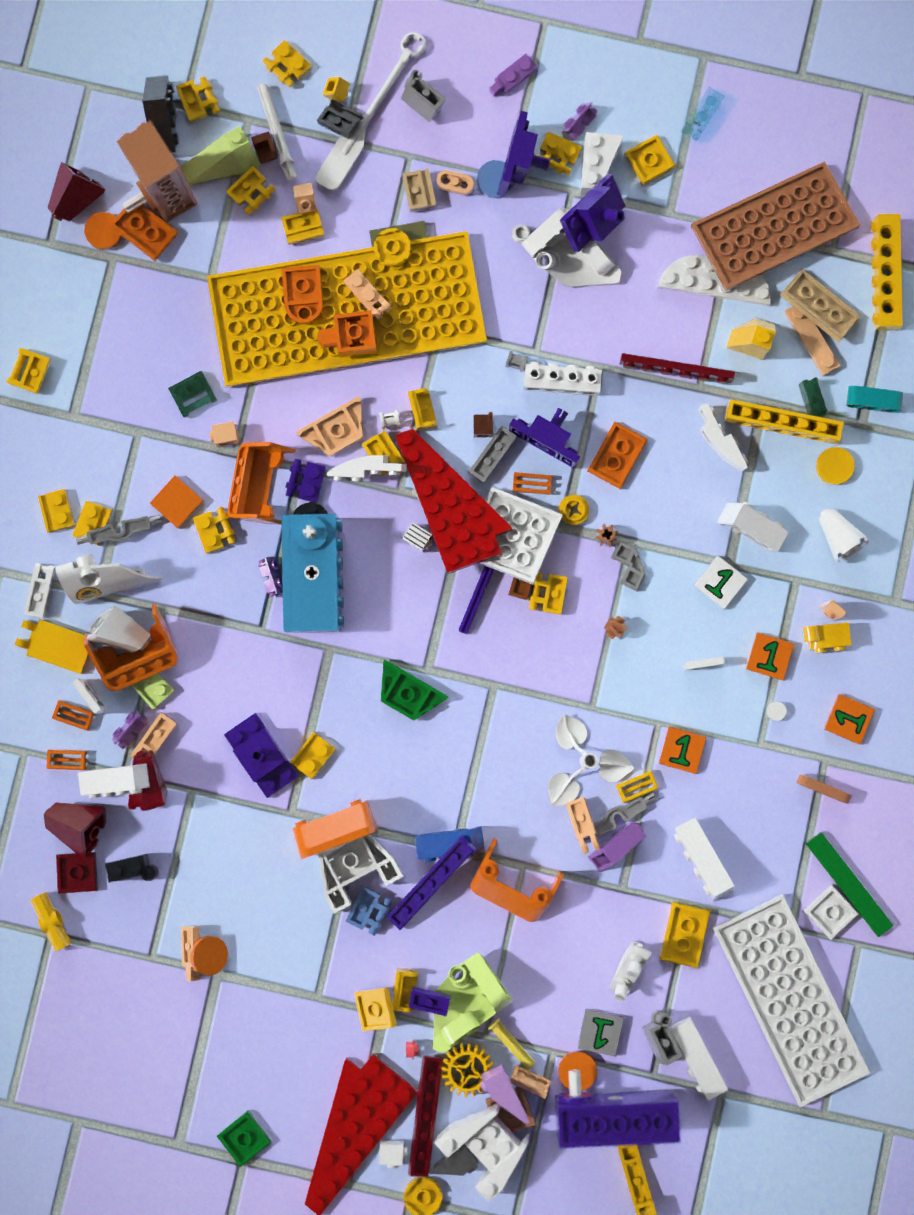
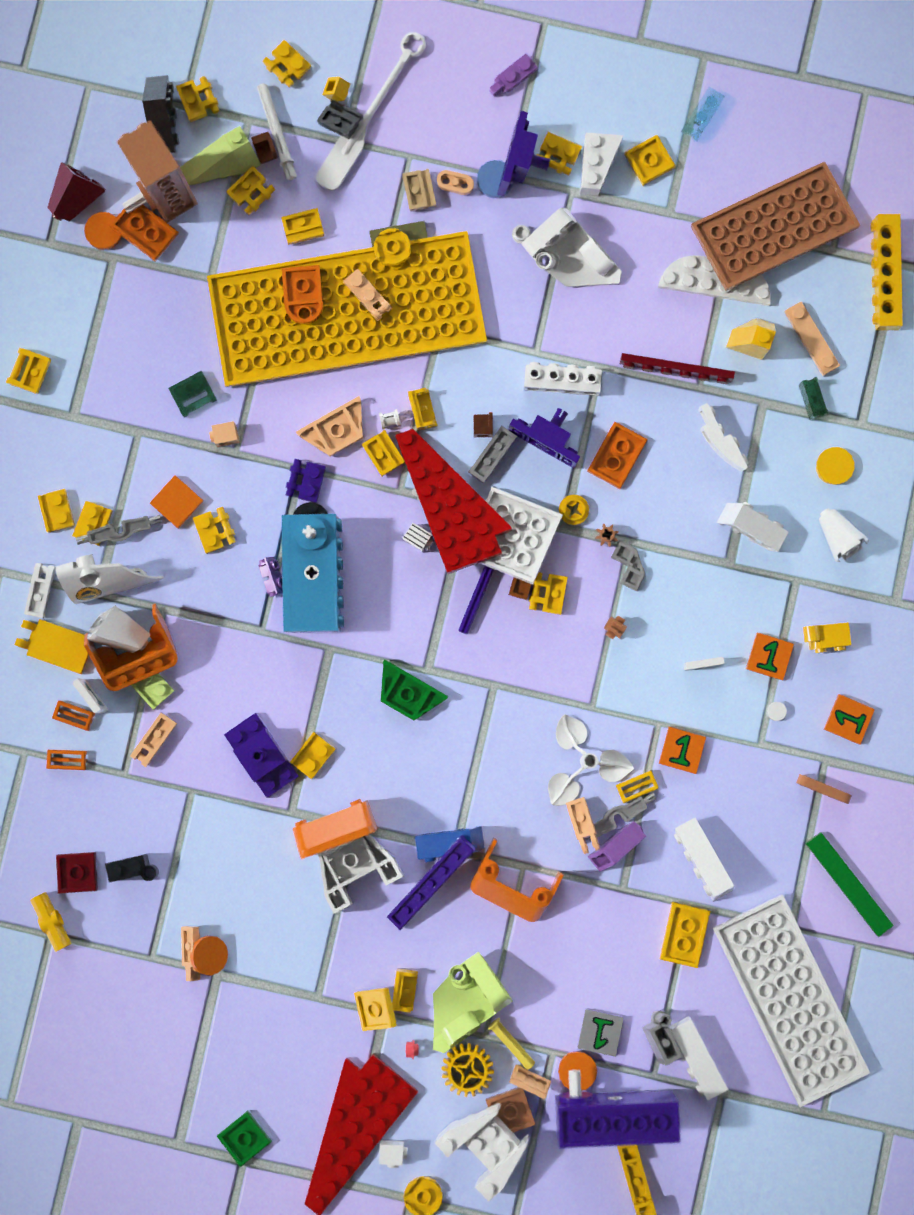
(76, 825): dark red slope -> none
(112, 780): white brick -> none
(123, 734): medium lavender hinge -> none
(156, 793): dark red slope -> none
(253, 481): orange windscreen -> none
(304, 198): light nougat brick -> none
(352, 334): orange brick -> none
(362, 466): white slope -> none
(363, 908): medium blue plate -> none
(422, 96): light grey hinge -> none
(425, 1116): dark red plate -> none
(429, 1001): dark purple plate -> none
(458, 1163): flat silver slope -> none
(501, 1091): lavender slope -> none
(516, 361): light grey bush -> none
(533, 483): orange tile -> none
(584, 114): medium lavender hinge -> none
(594, 214): dark purple brick -> none
(629, 970): white connector -> none
(720, 582): white tile -> none
(783, 421): yellow brick -> none
(820, 305): tan tile -> none
(831, 912): white tile -> none
(832, 610): light nougat plate -> none
(874, 399): teal beam -> none

